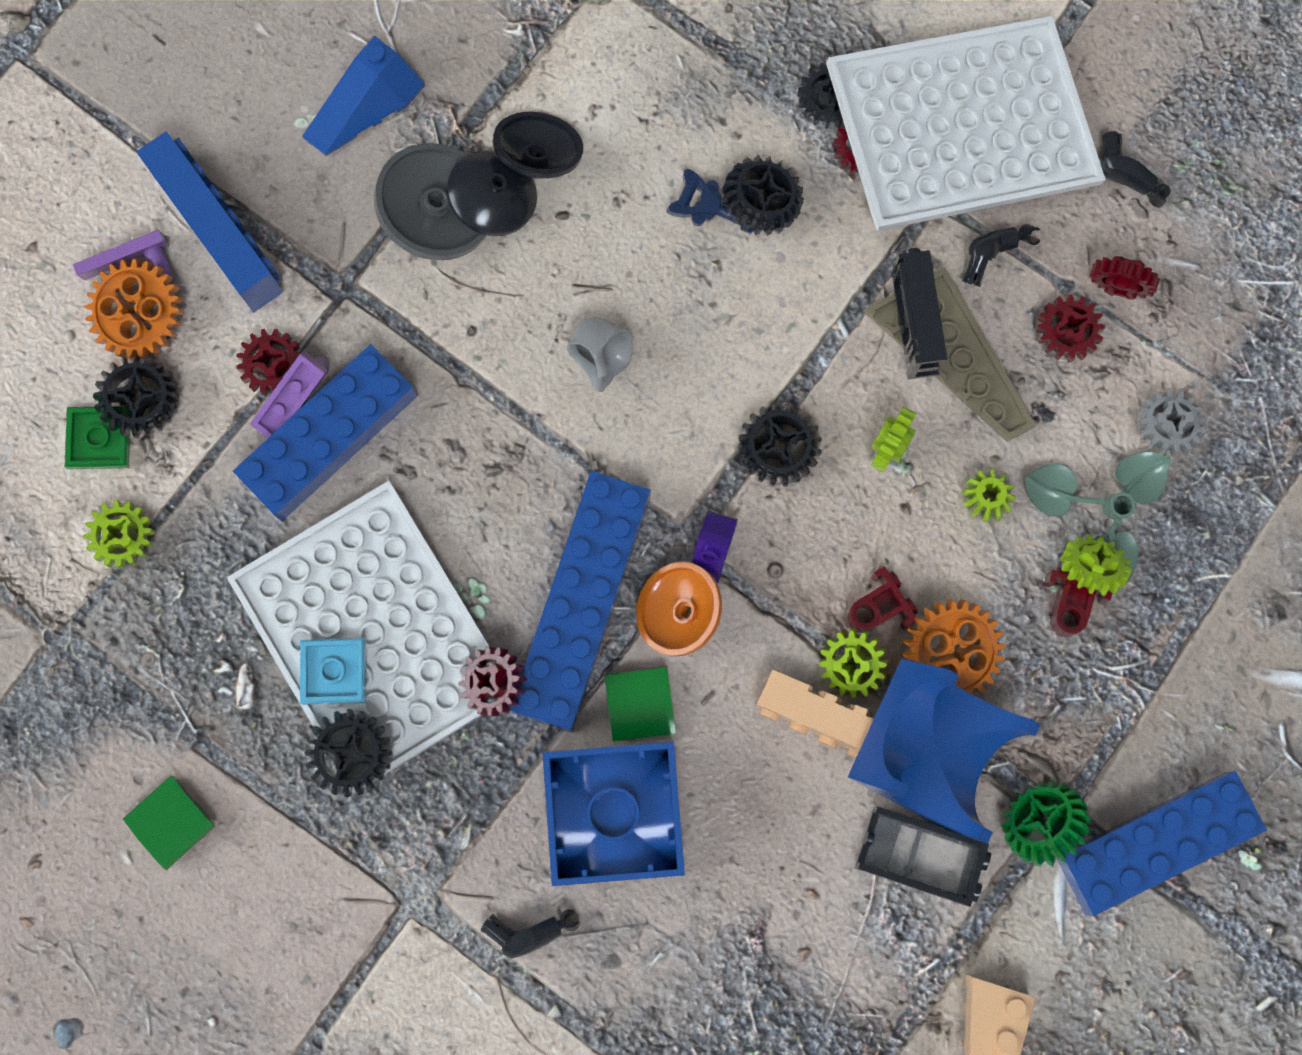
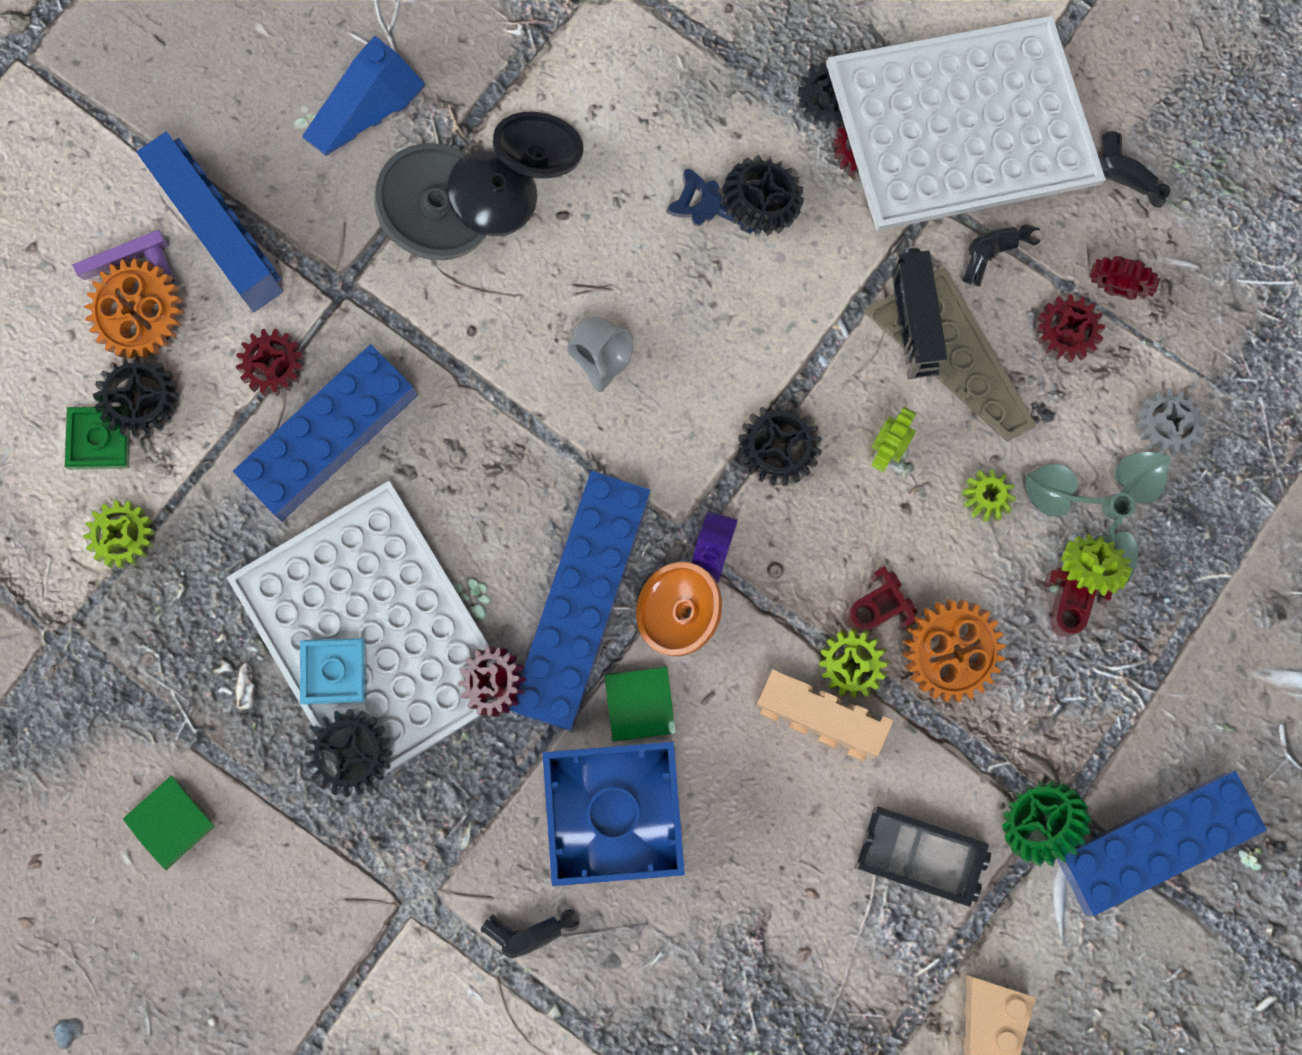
(291, 393): medium lavender piece -> none
(933, 746): blue piece -> none

